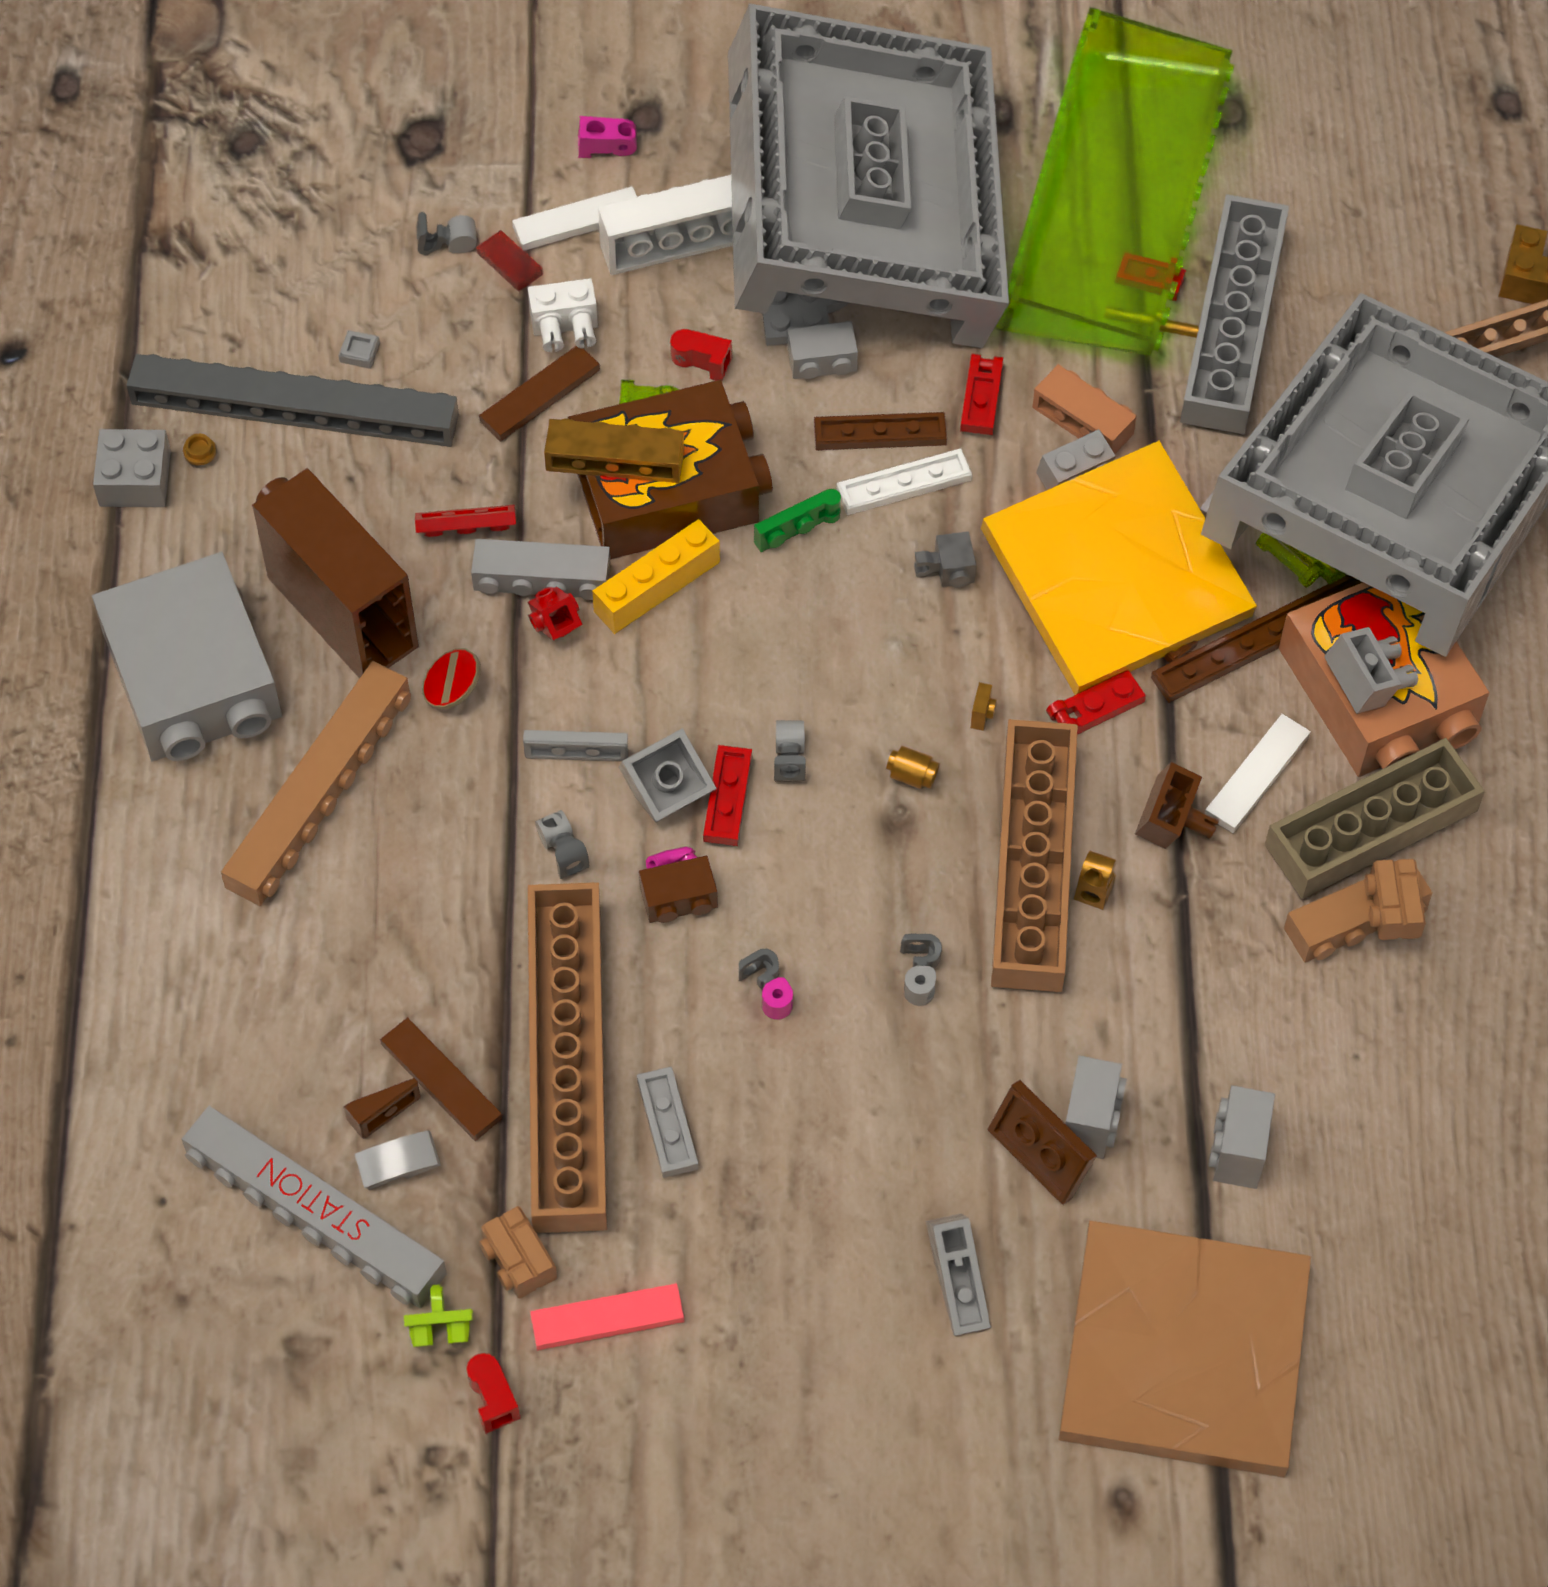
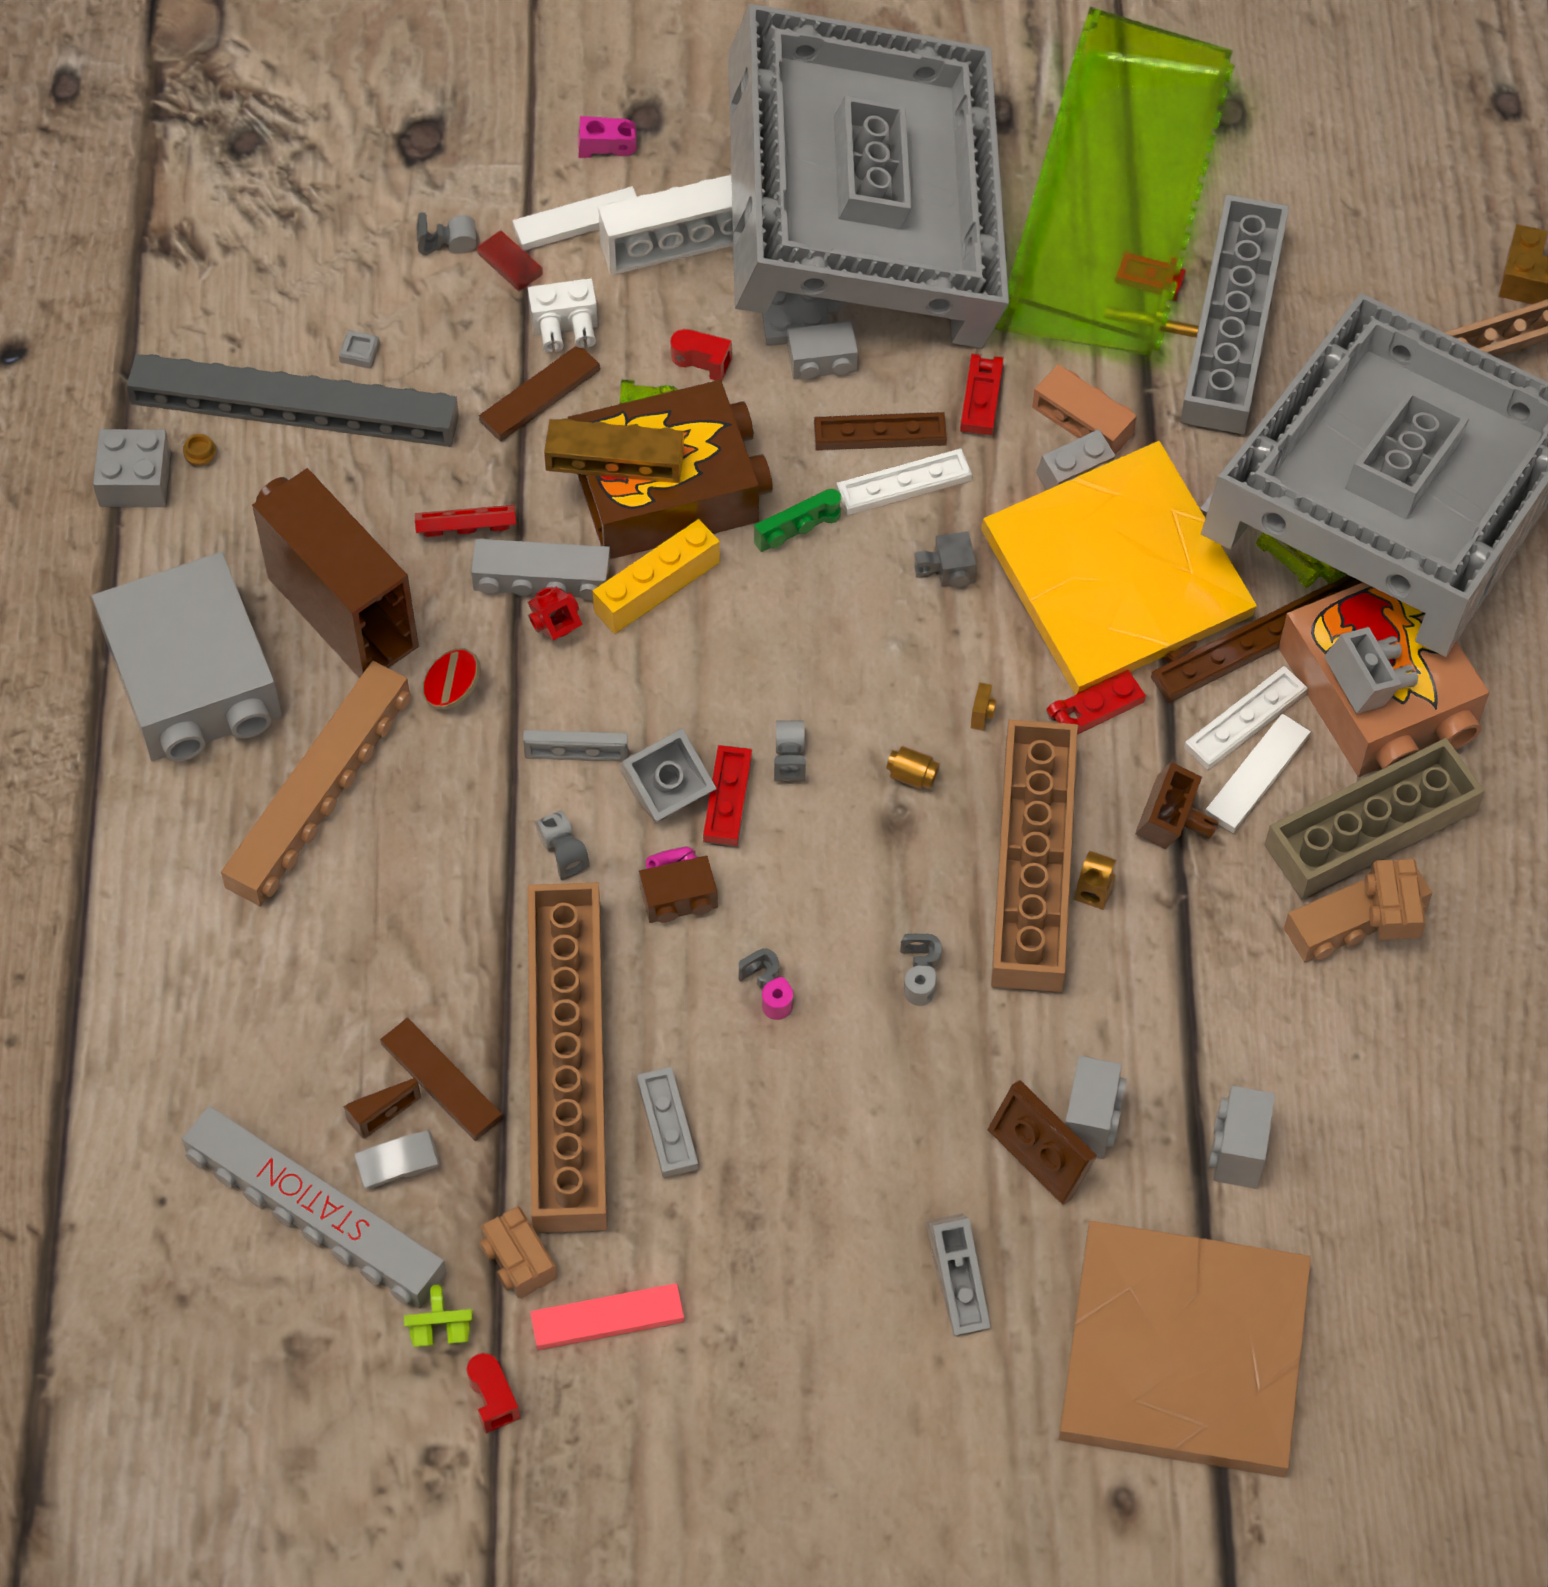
(1245, 718): none -> white tile

